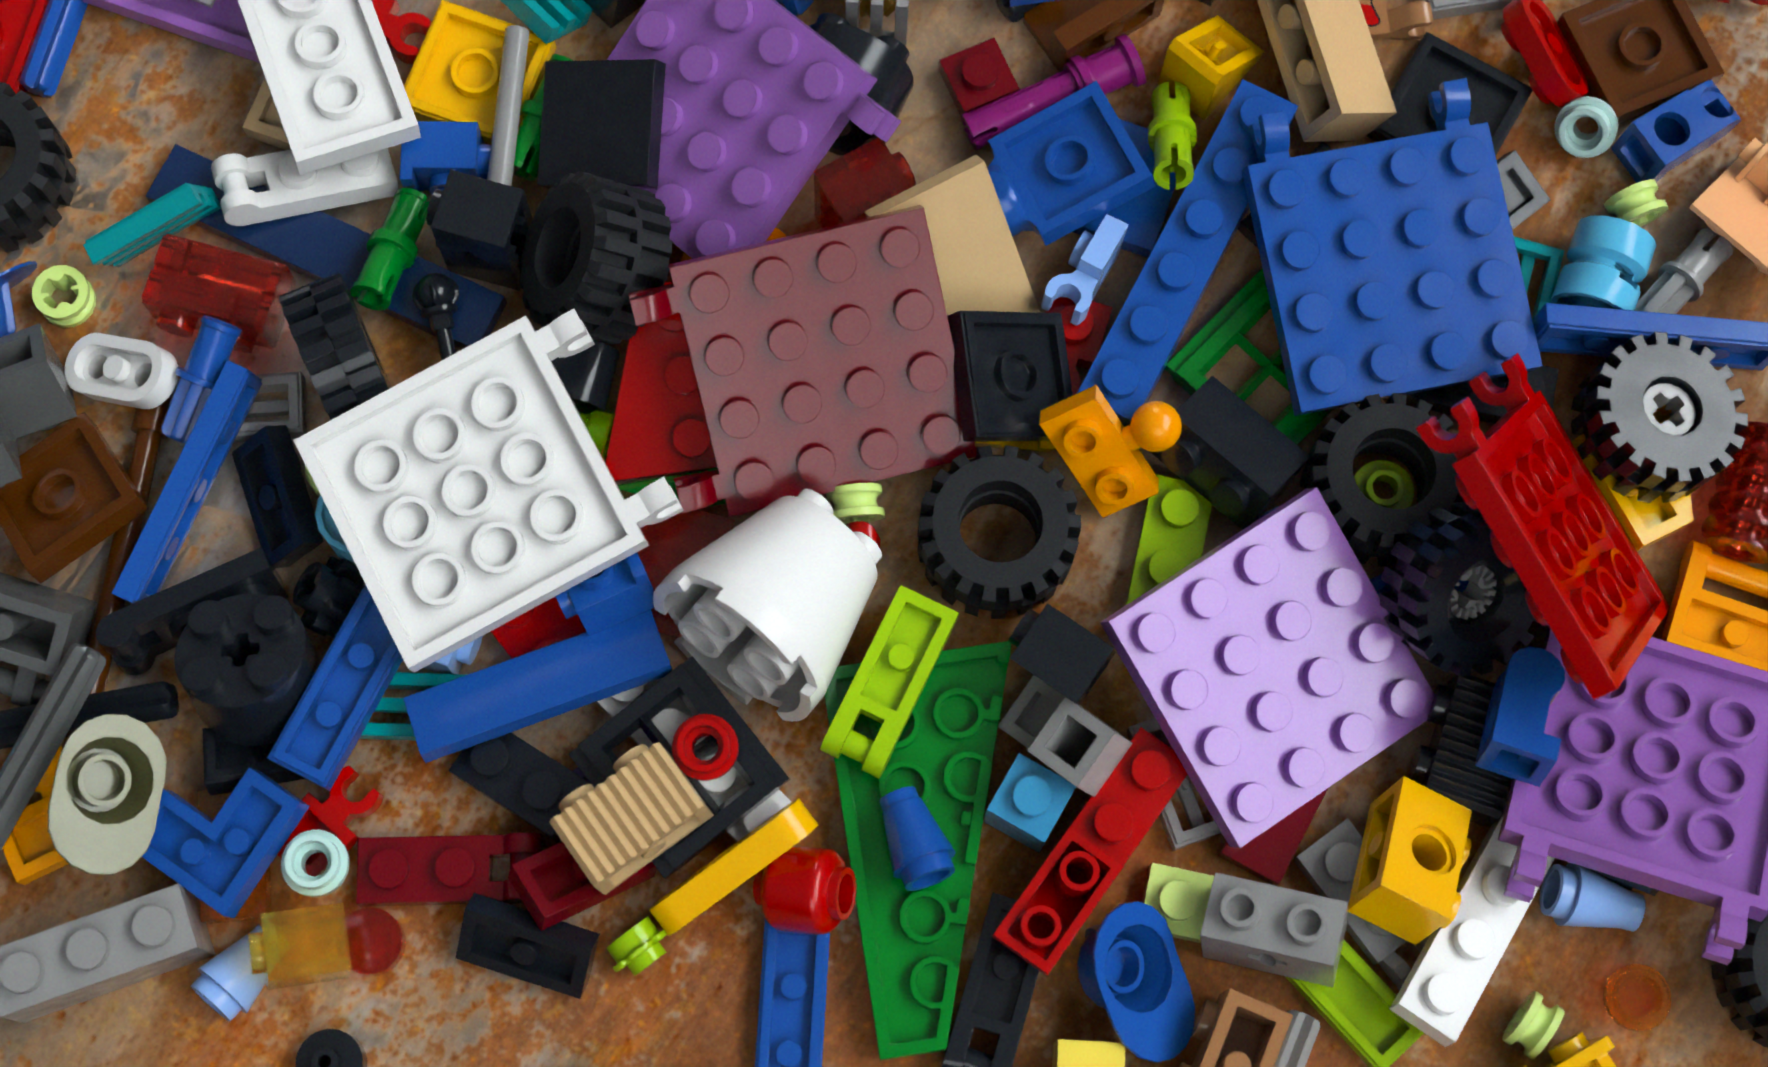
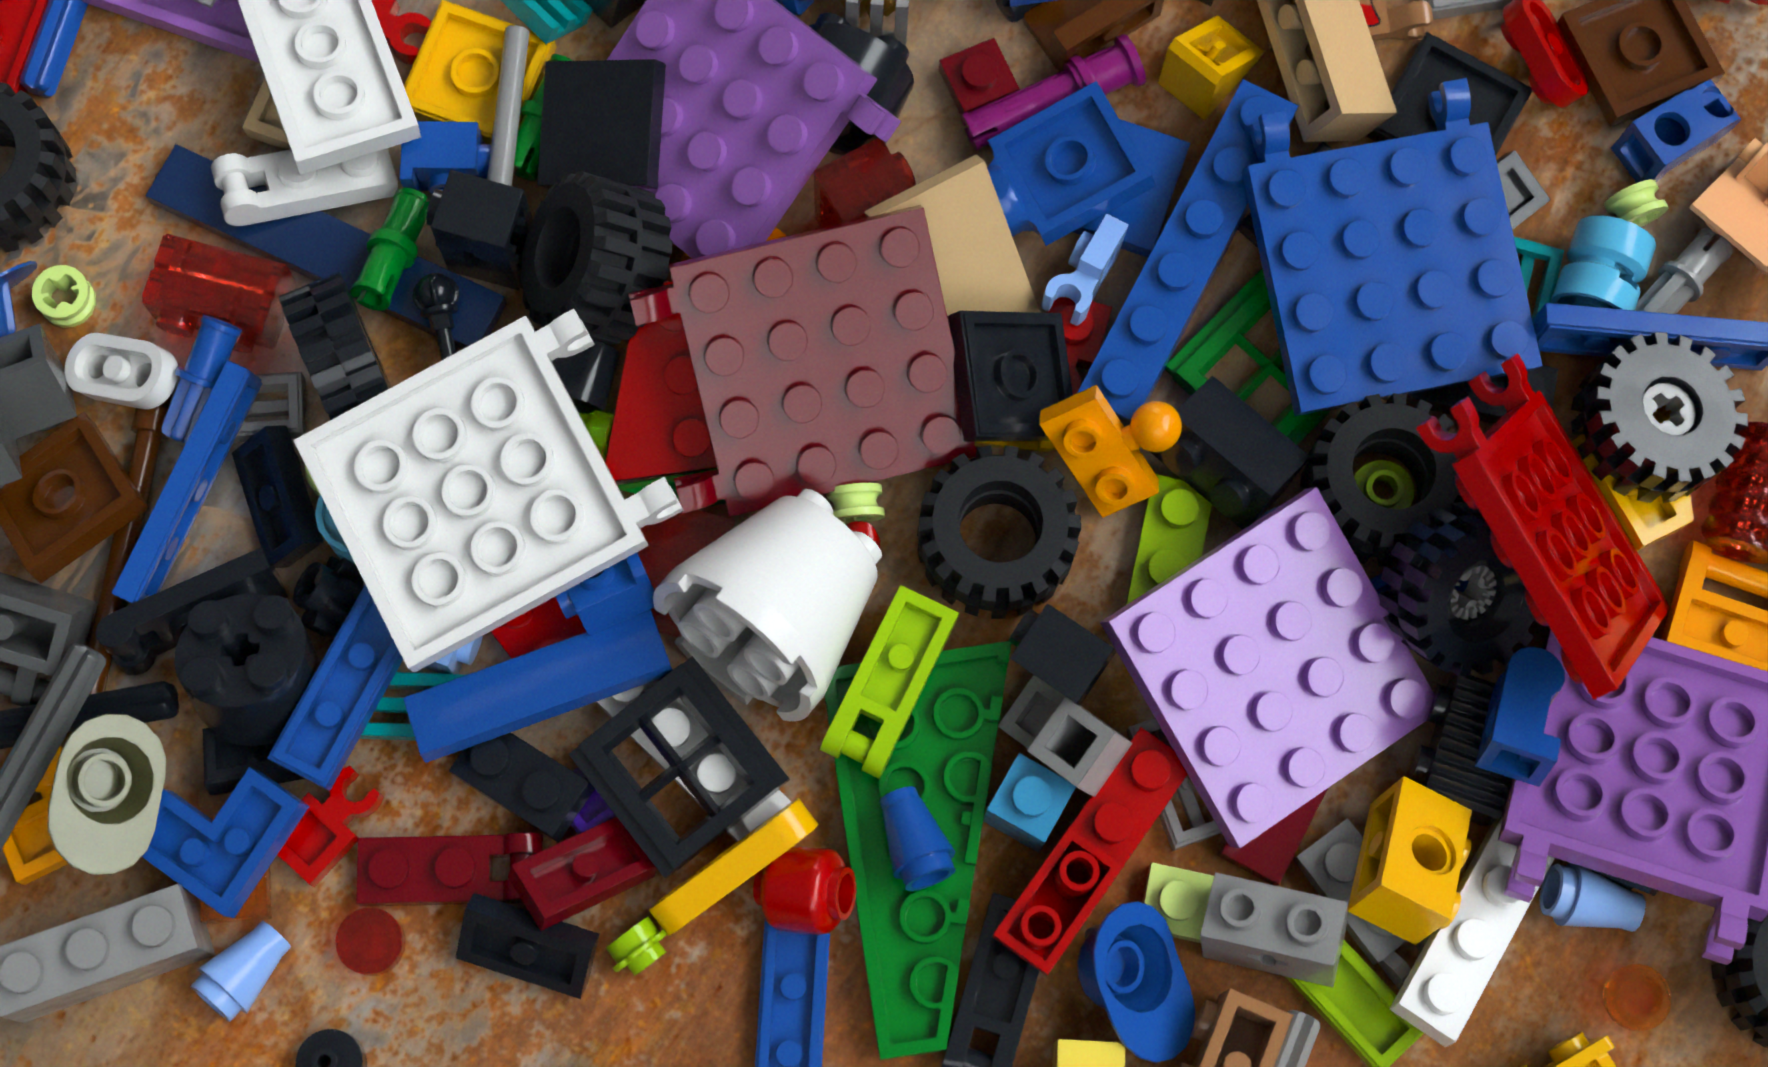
(148, 225): teal tile -> none
(300, 849): light aqua plate -> none
(301, 946): clear yellow brick -> none
(629, 816): tan brick -> none
(690, 732): red plate -> none
(1172, 136): lime pin -> none
(1533, 1025): yellowish green bush -> none
(1583, 144): light aqua plate -> none

